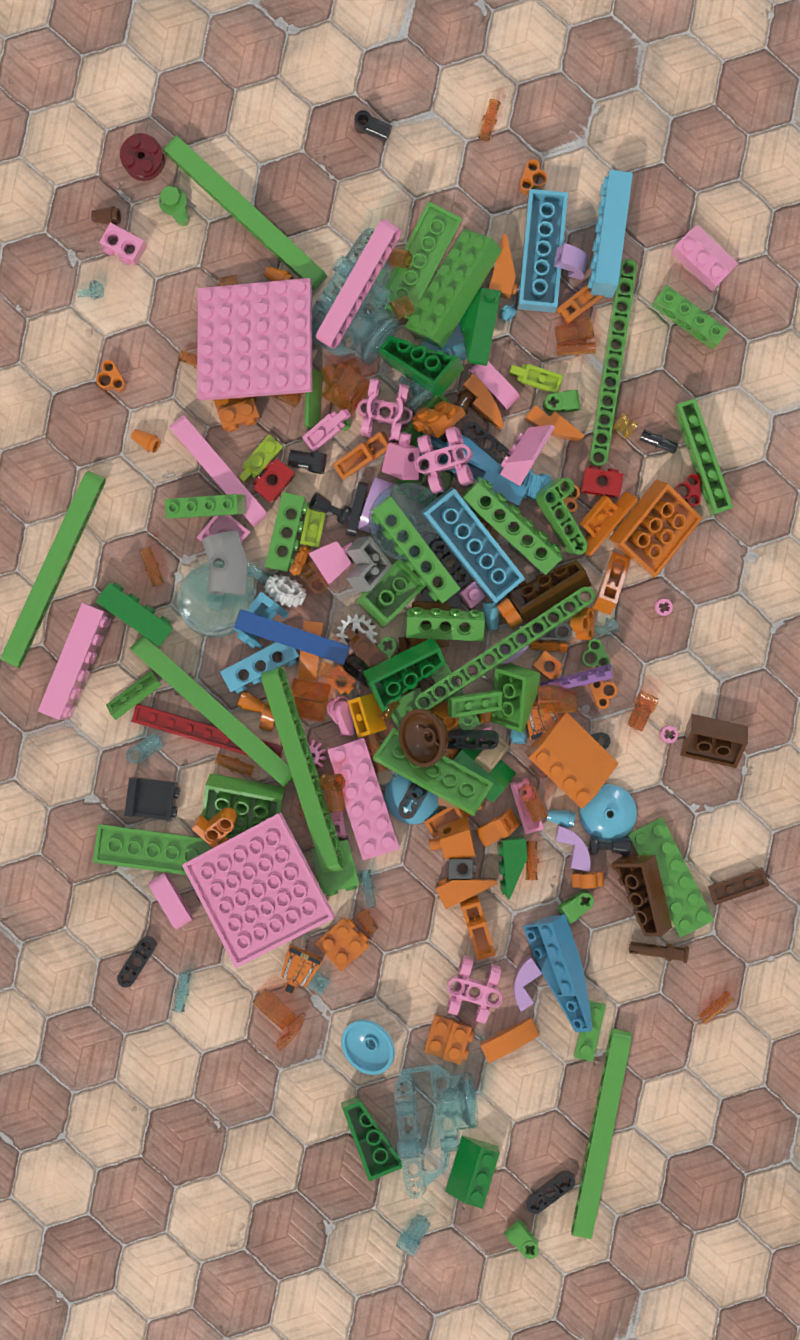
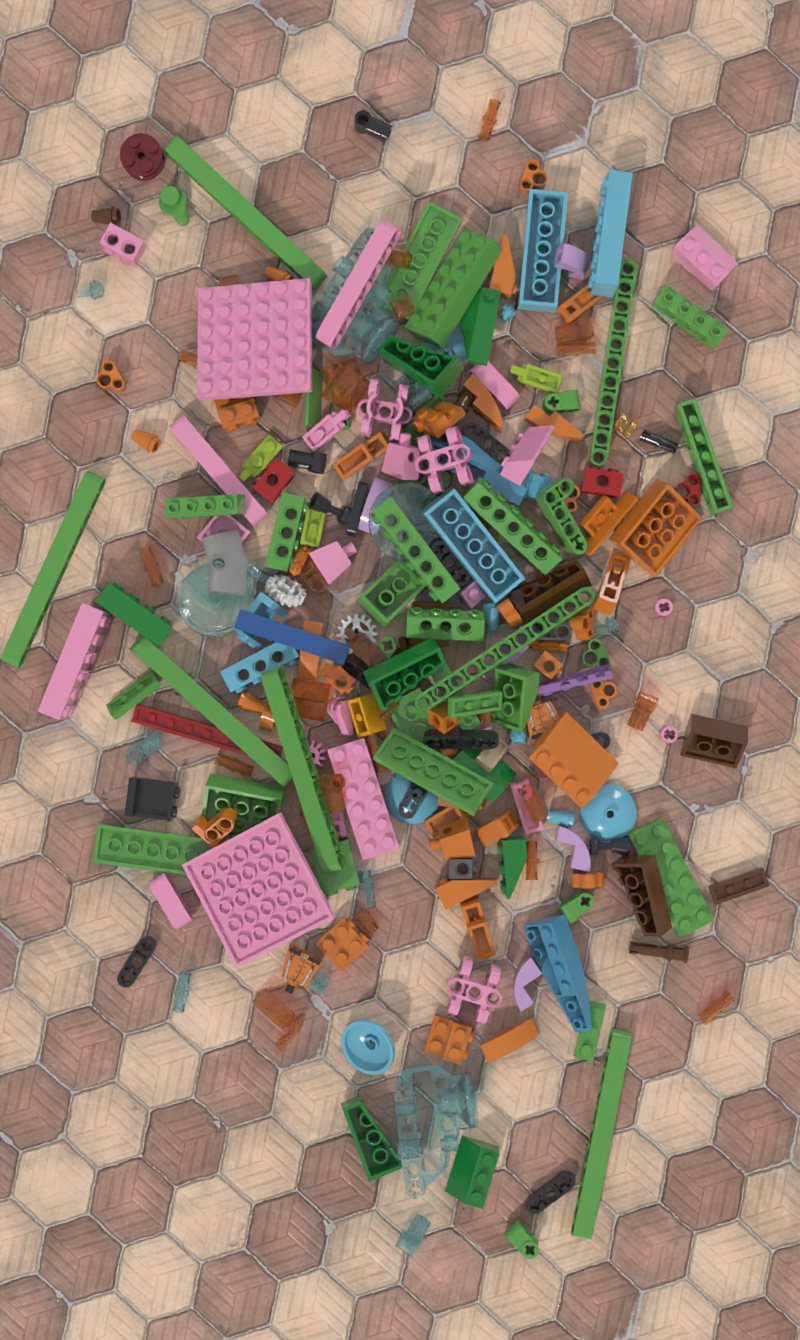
(370, 564): light grey brick -> none
(423, 737): reddish brown hat -> none
(556, 700): clear orange slope -> none

